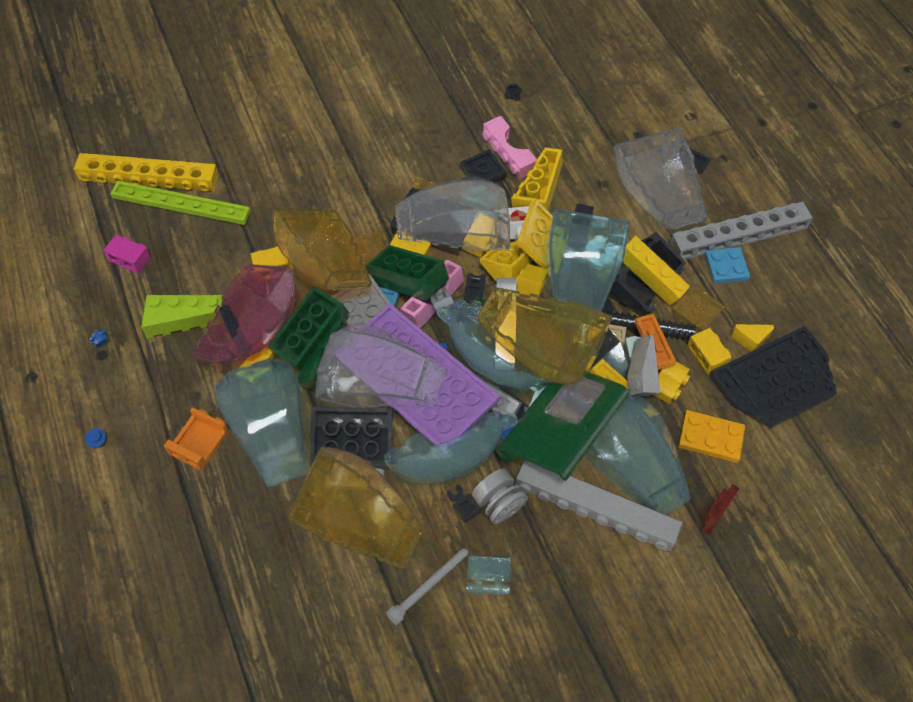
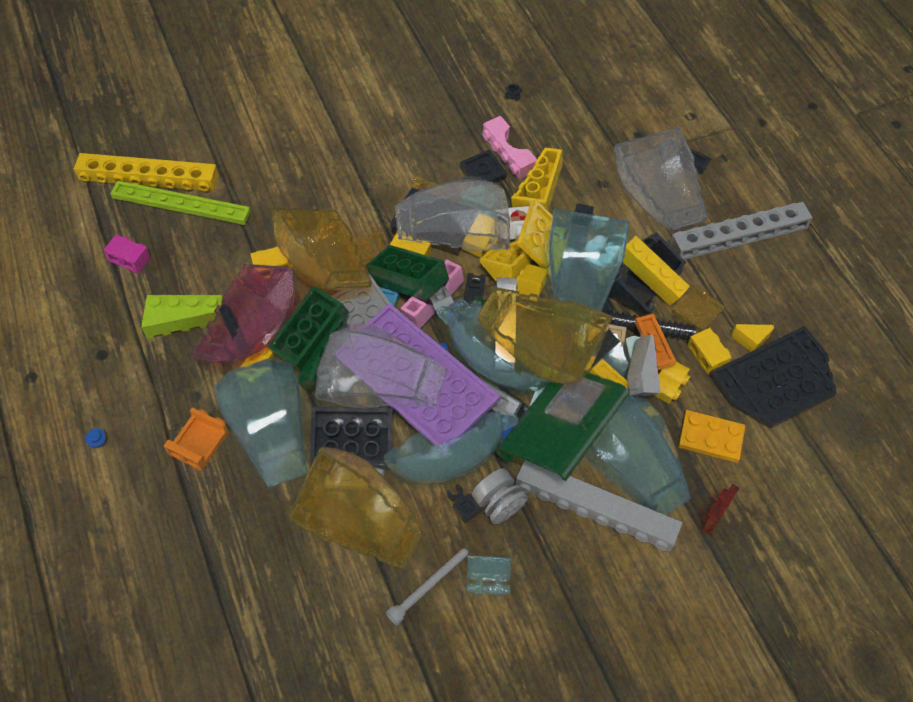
(99, 338): blue plate -> none
(727, 265): dark azure plate -> none

